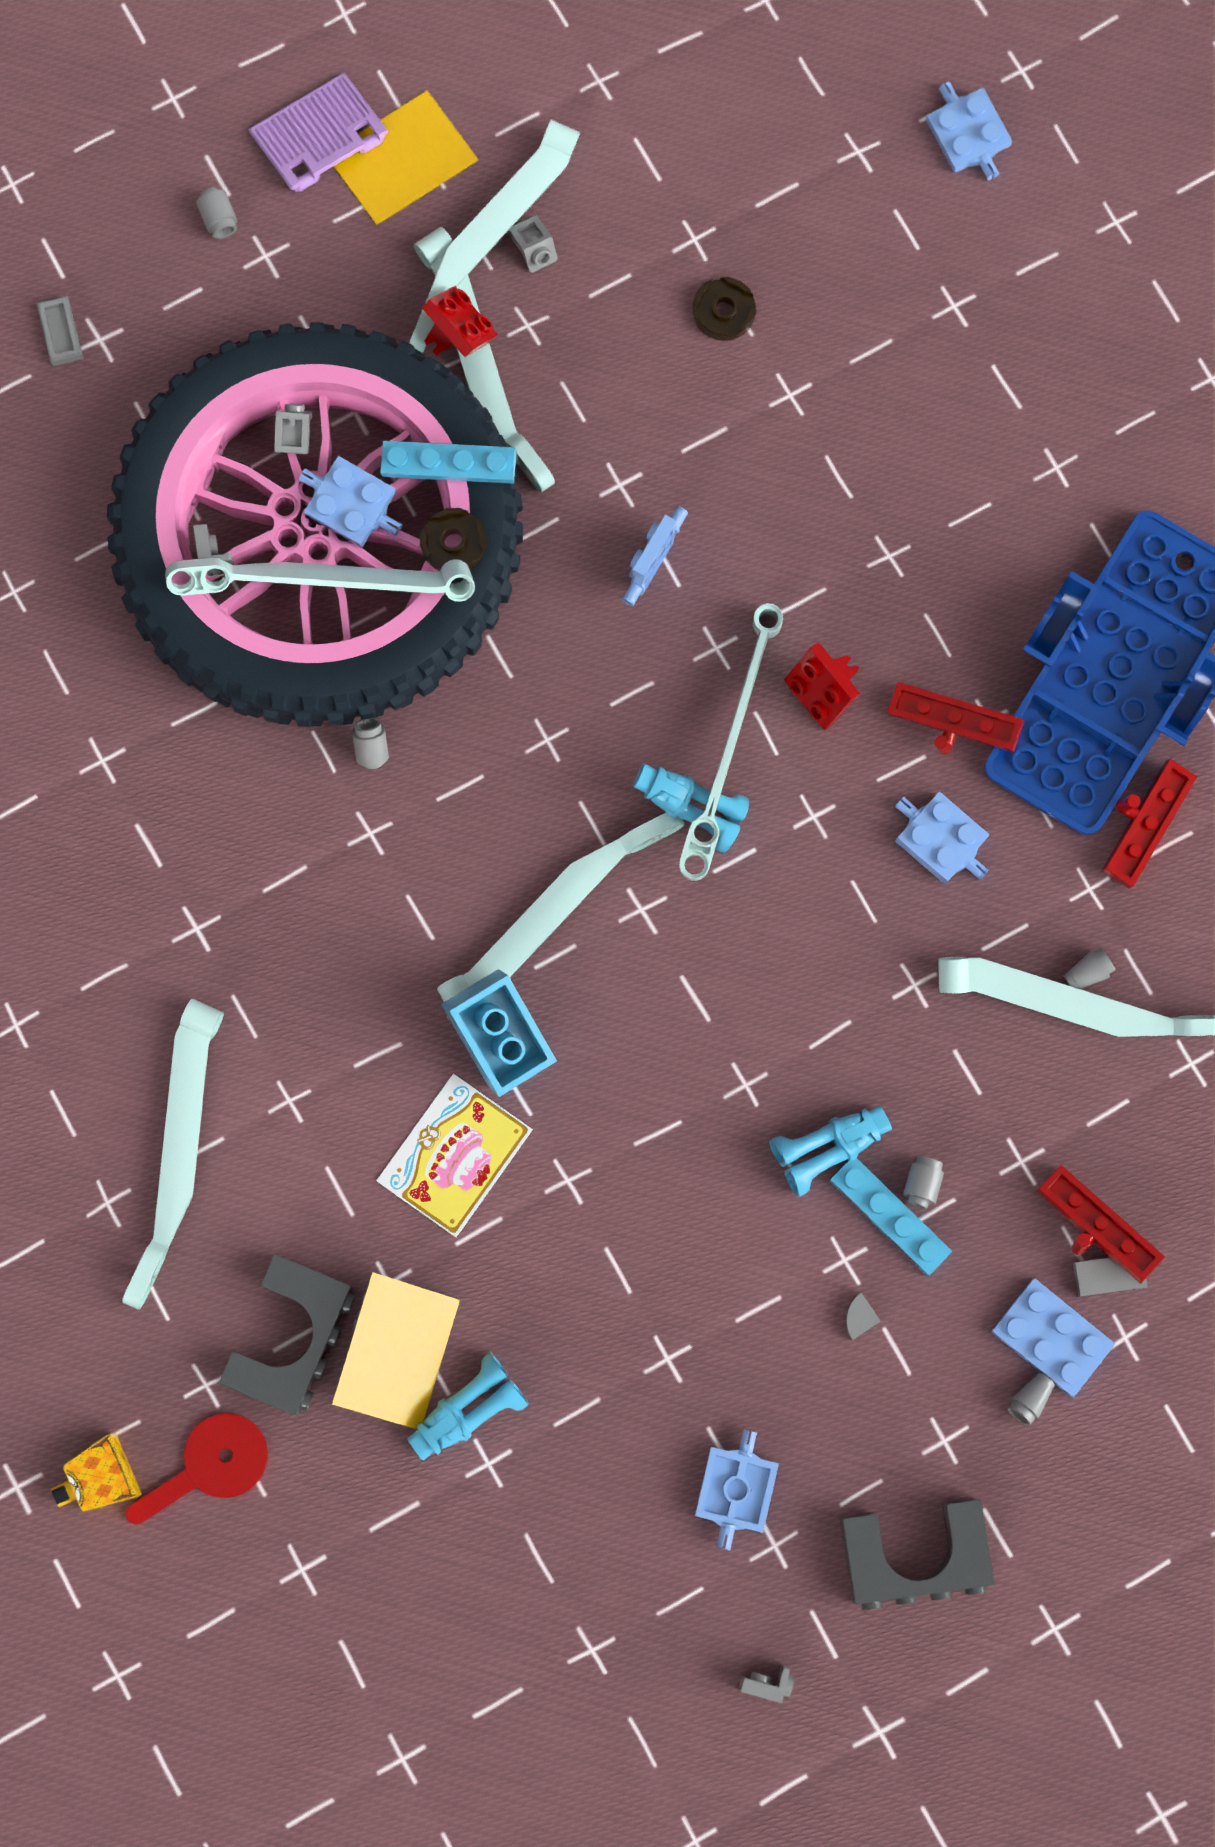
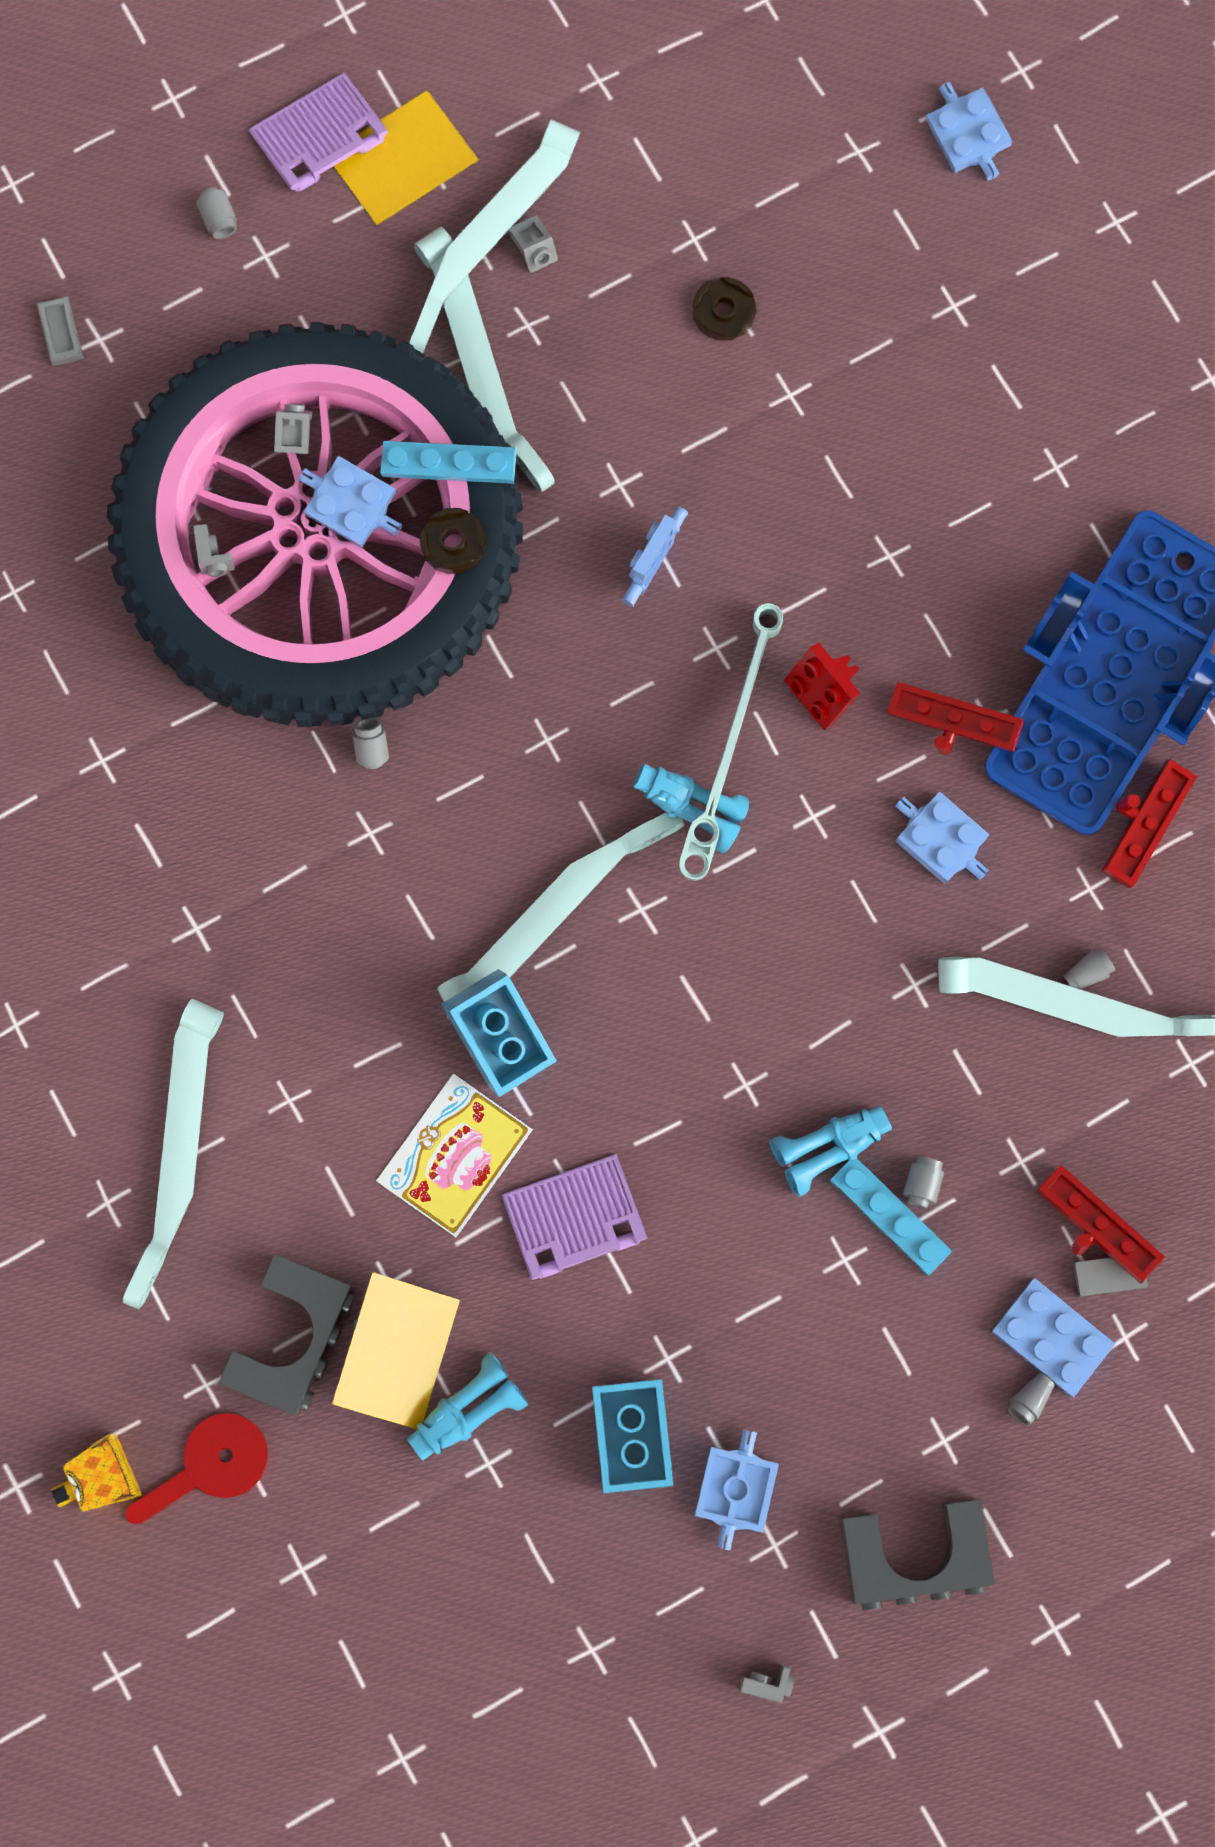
(323, 576): light aqua piece -> none
(457, 323): red plate -> none
(574, 1216): none -> lavender window
(632, 1436): none -> medium azure brick
(860, 1317): light grey tile -> none

